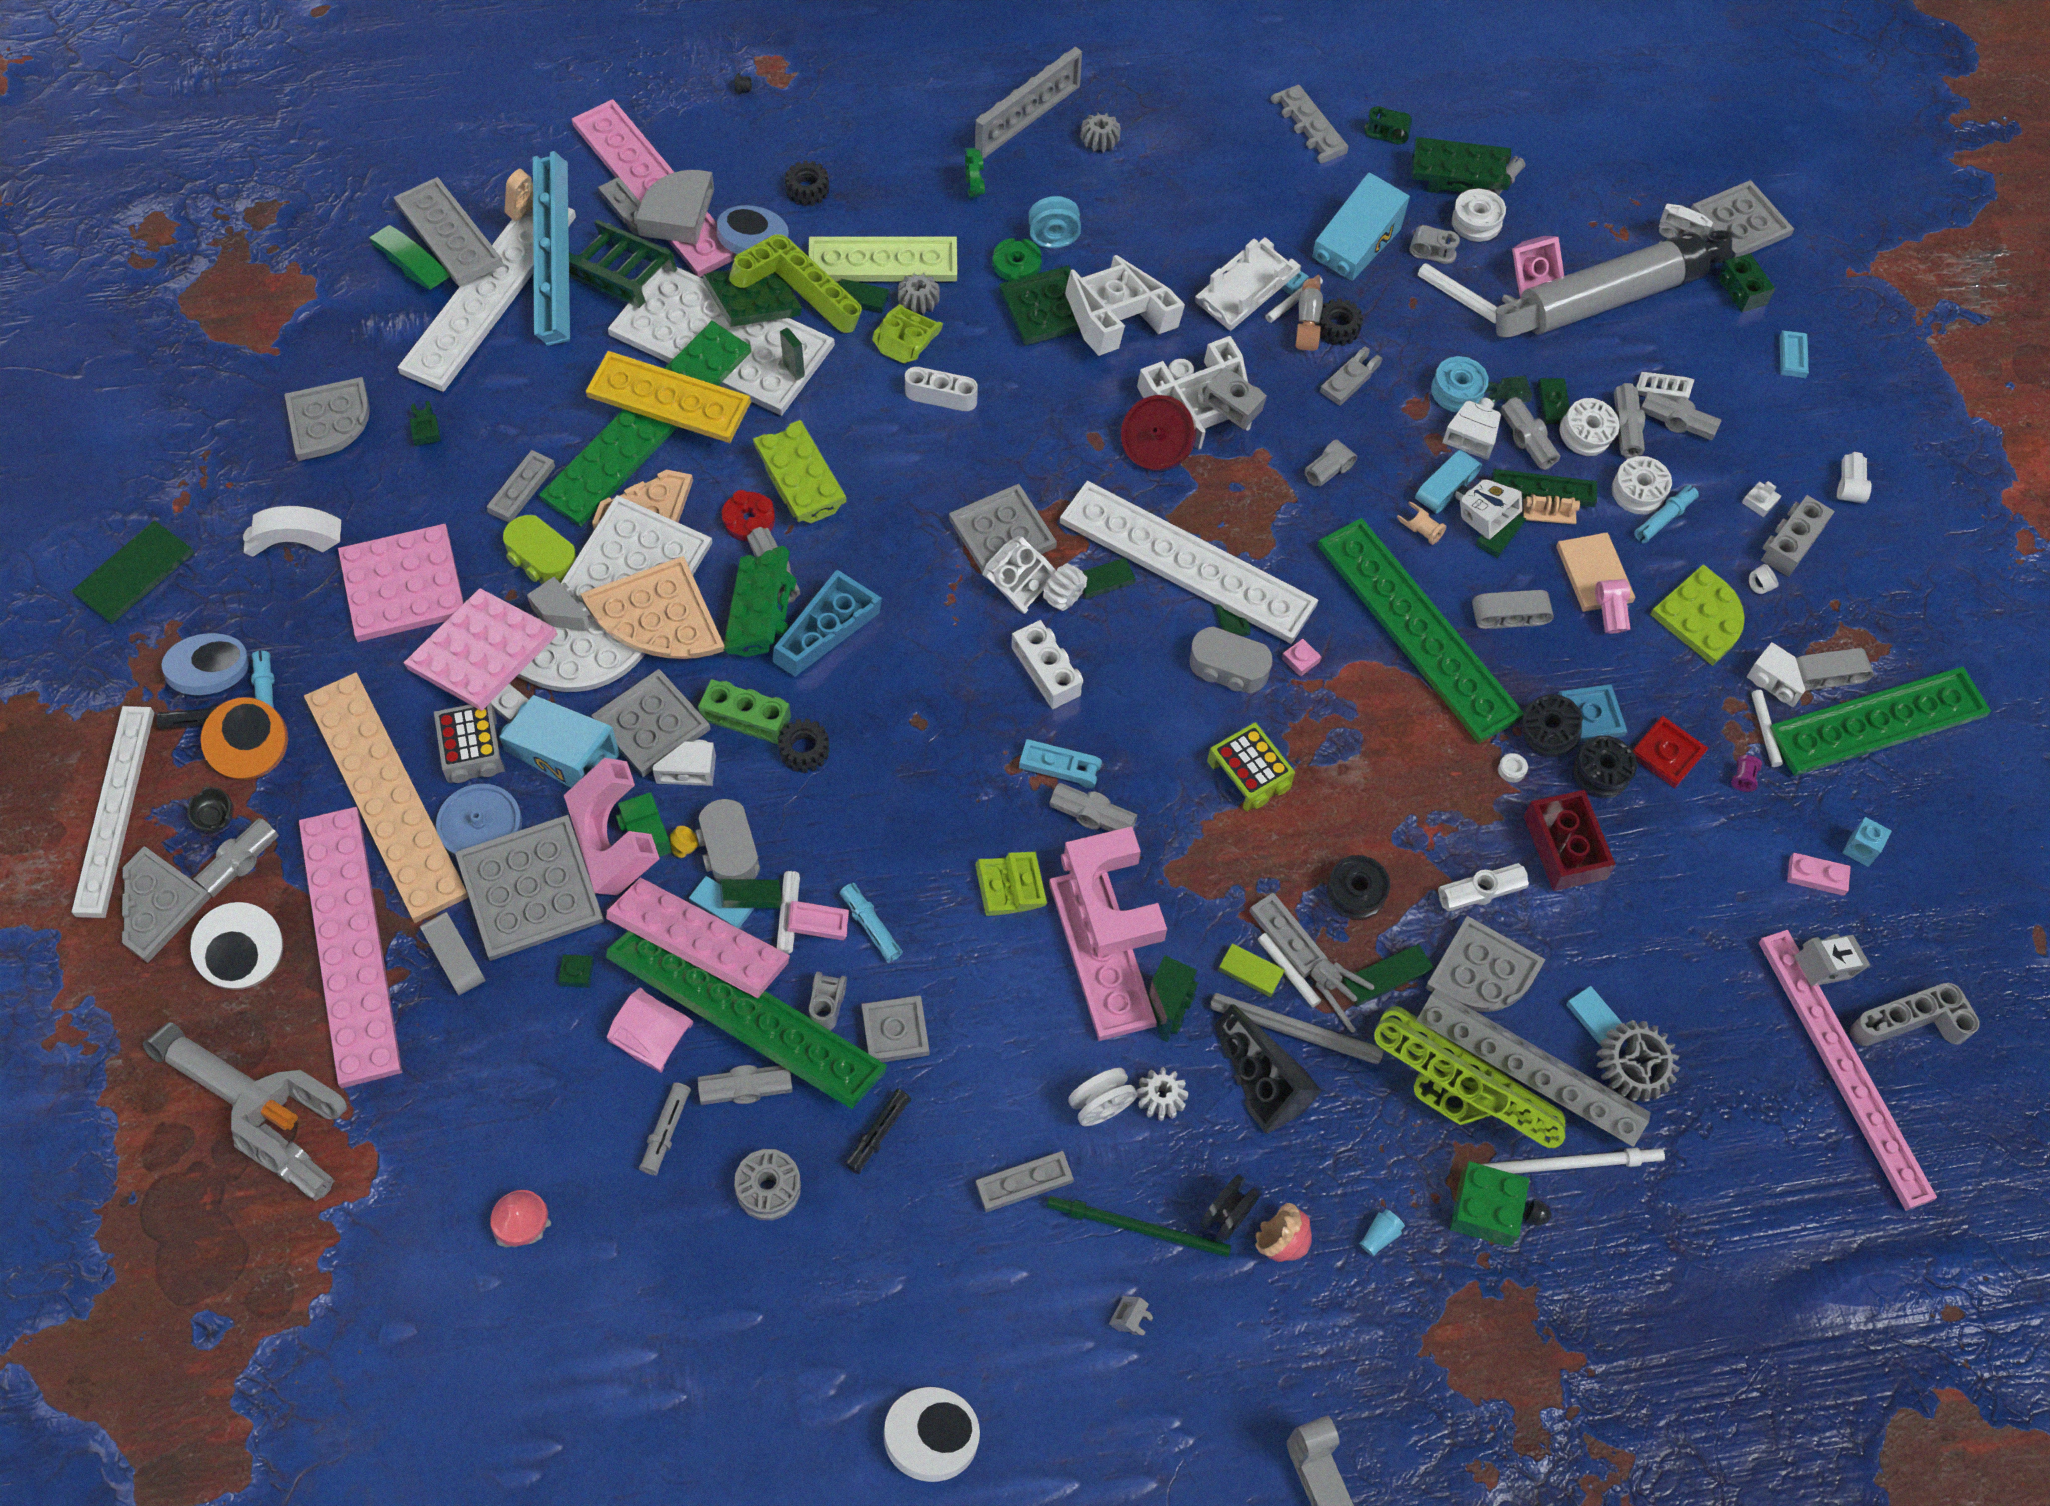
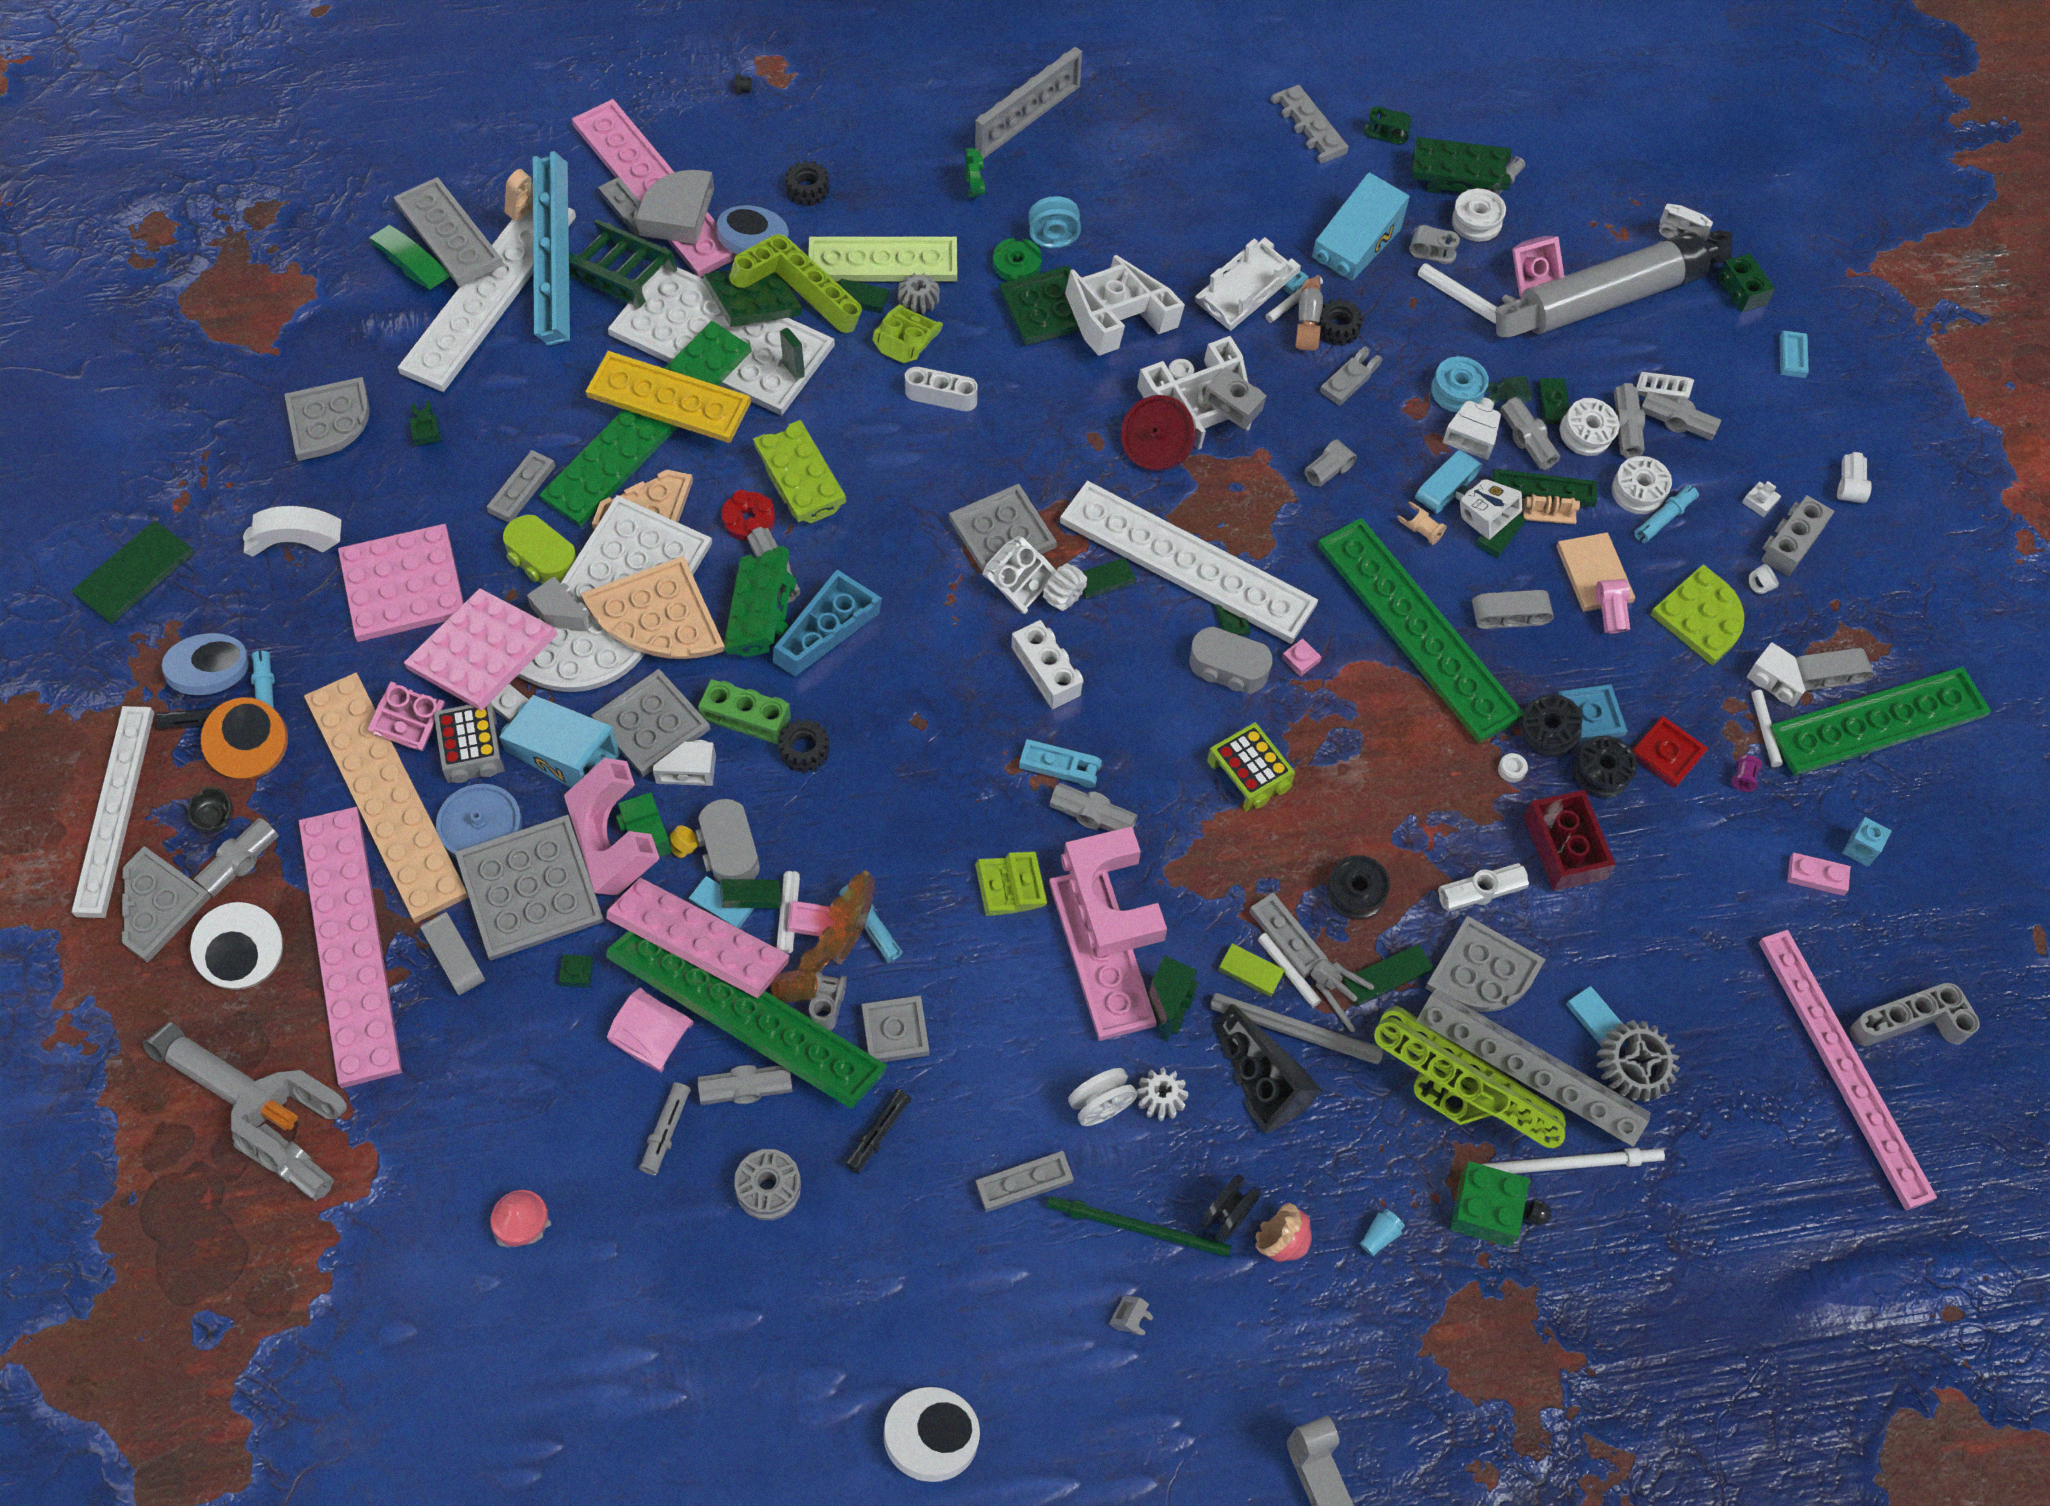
(405, 717): none -> bright pink slope
(795, 986): none -> clear orange plate
(850, 917): none -> clear orange slope
(1100, 132): light grey gear -> none
(1747, 216): light grey plate -> none
(1831, 959): light grey brick -> none

